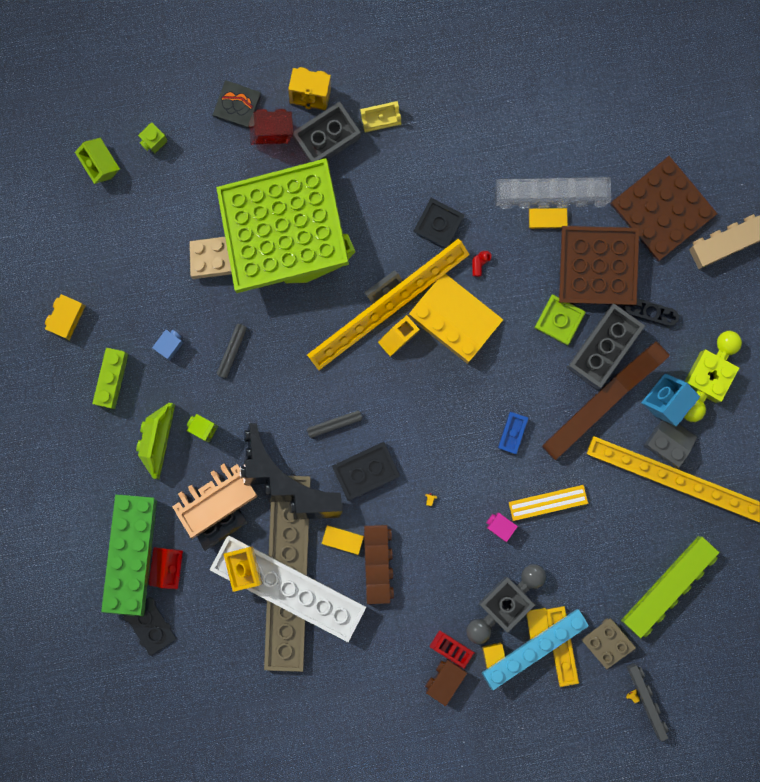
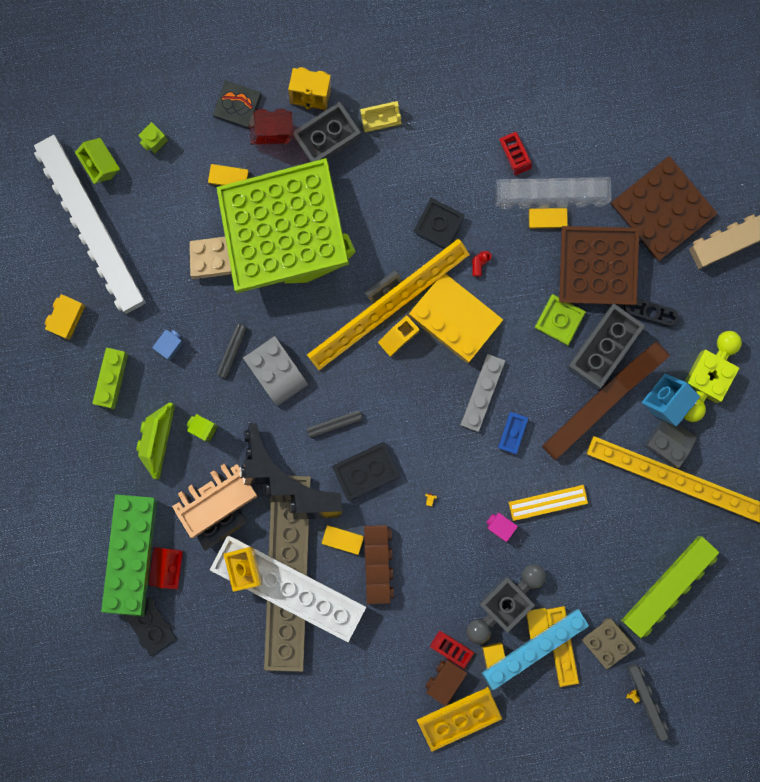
(89, 224): none -> white brick
(225, 175): none -> yellow tile
(275, 371): none -> light grey brick
(459, 719): none -> yellow tile
(482, 393): none -> light grey plate
(520, 164): none -> red slope

